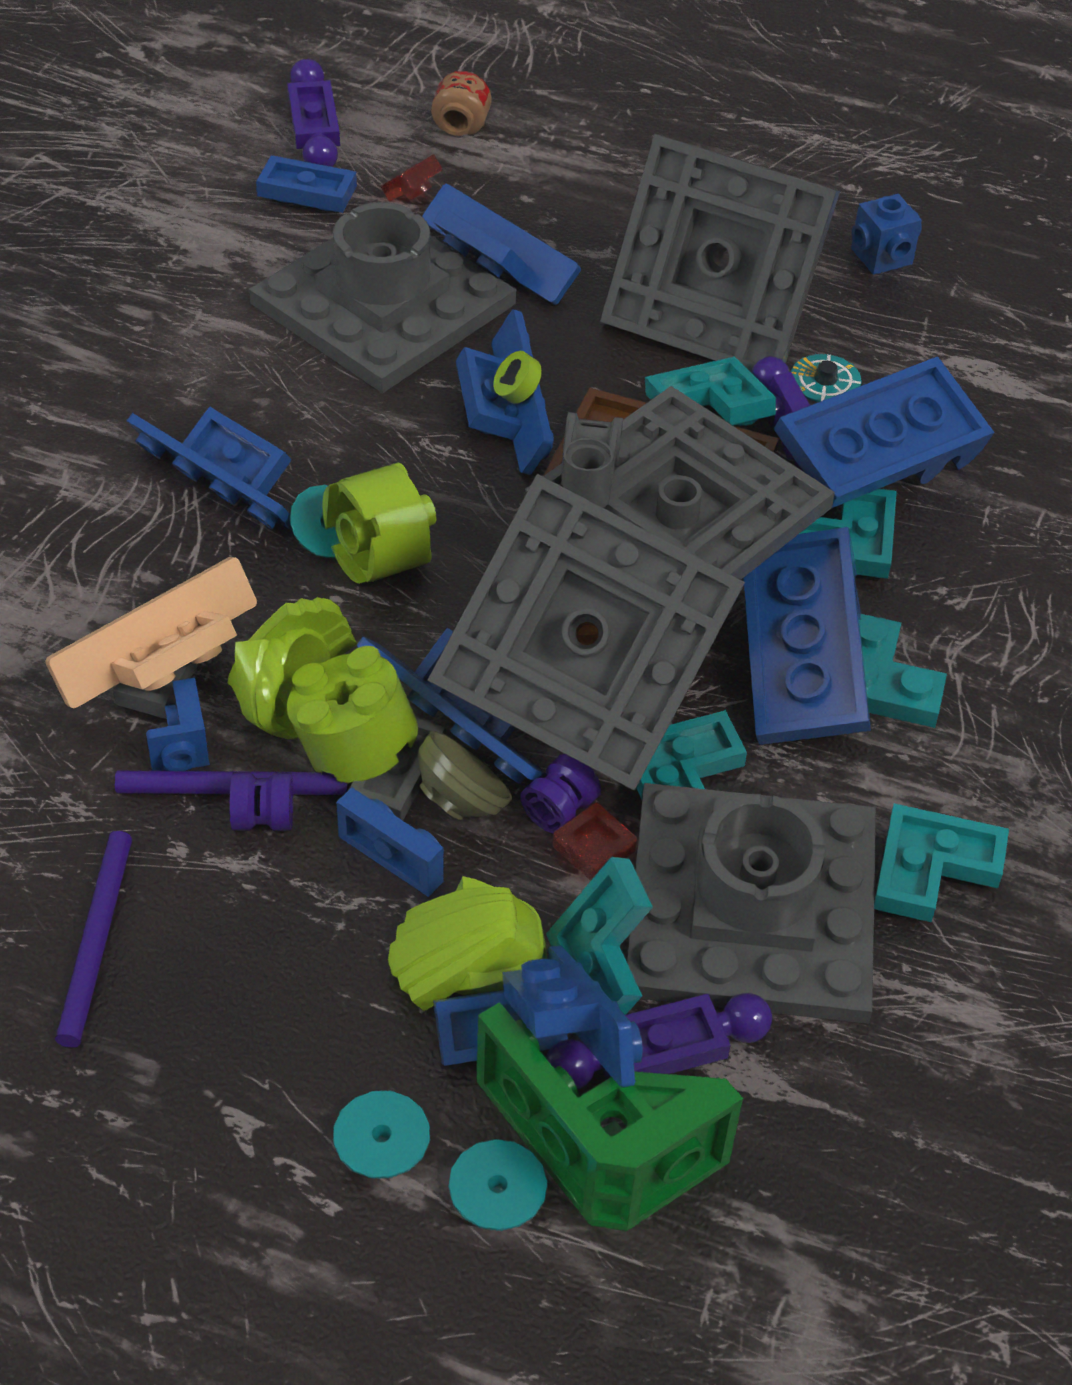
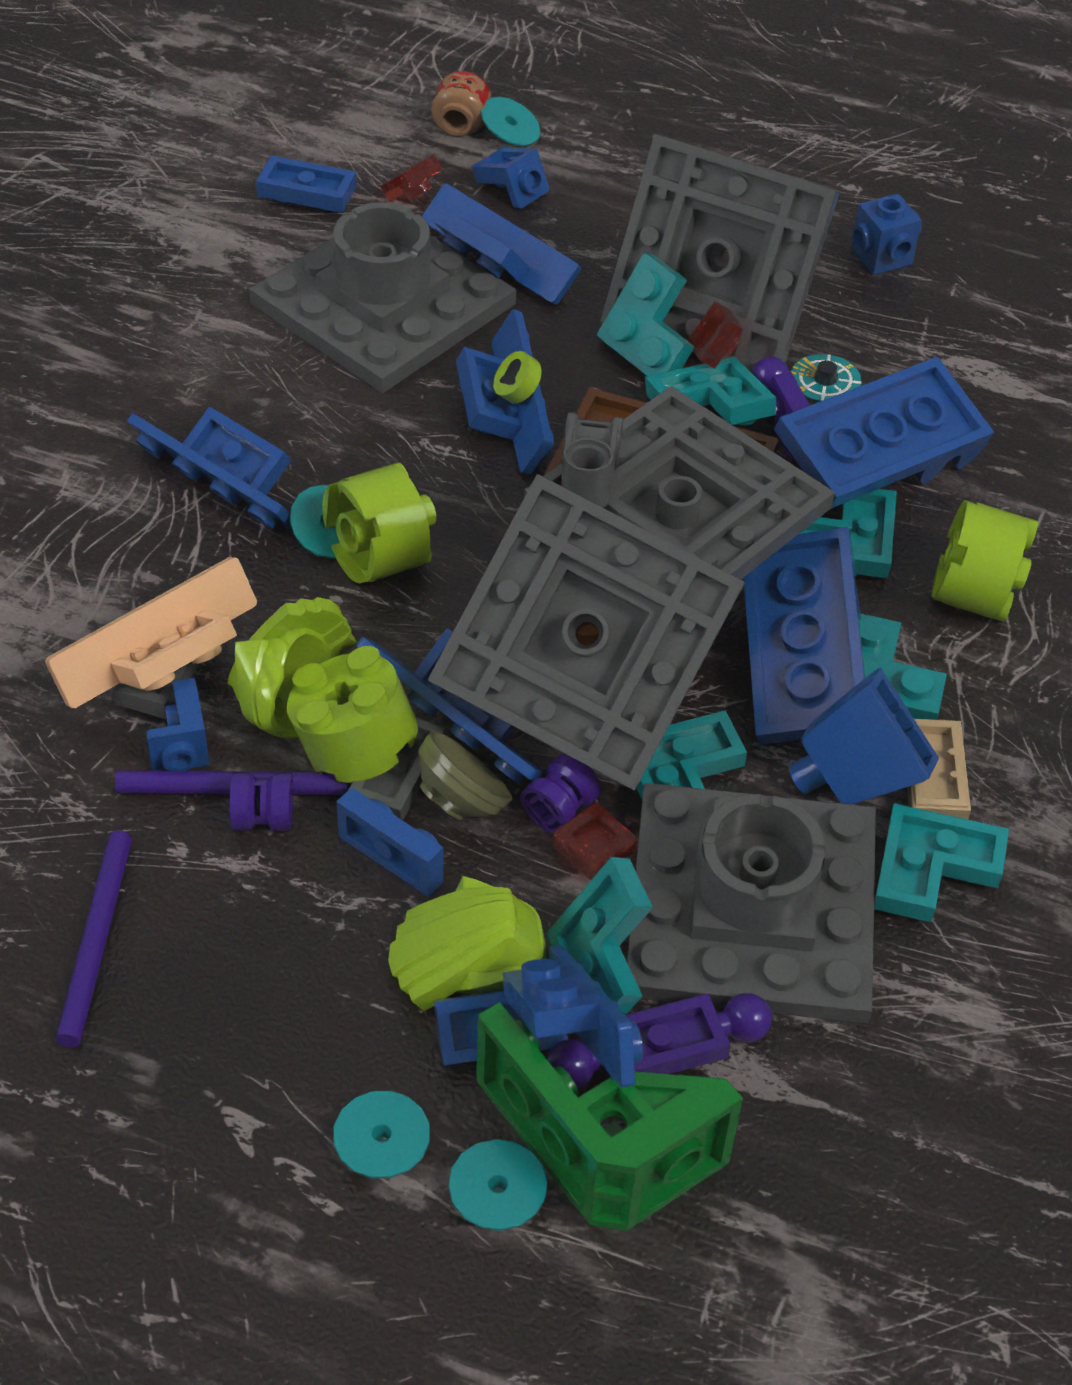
(313, 113): dark purple plate -> none
(510, 121): none -> teal piece
(517, 170): none -> blue bracket
(637, 317): none -> teal plate
(715, 335): none -> clear red plate
(864, 745): none -> blue torso
(947, 787): none -> tan plate
(984, 560): none -> lime brick

